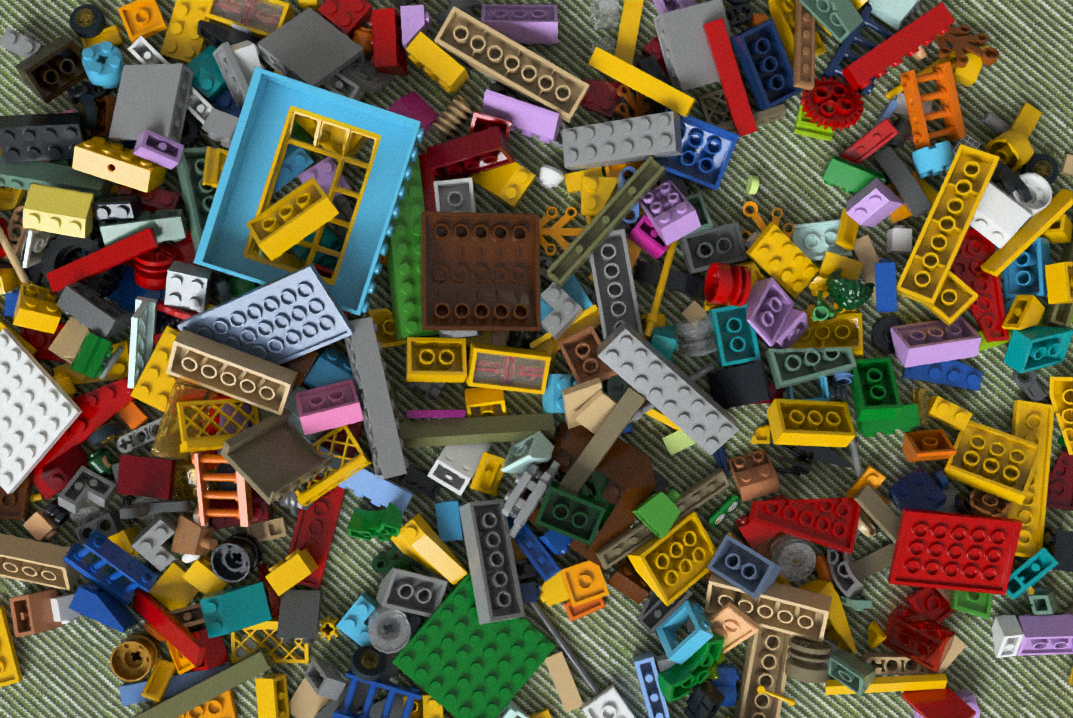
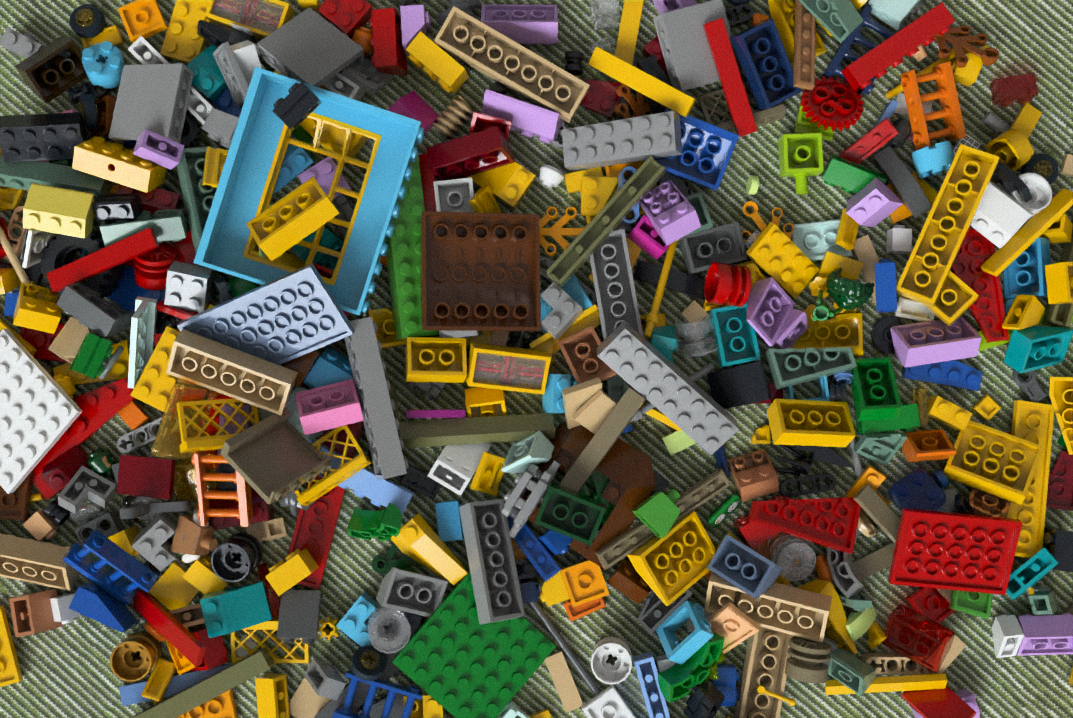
(106, 433): black wheel -> none
(296, 105): none -> black brick
(484, 201): none -> yellow plate
(574, 62): none -> black wheel
(609, 671): none -> white wheel
(800, 157): none -> lime brick
(820, 477): none -> black beam
(860, 622): none -> yellowish green slope
(880, 446): none -> sand green wing
(913, 310): none -> white tile
(986, 407): none -> yellow tile
(1014, 89): none -> clear red brick

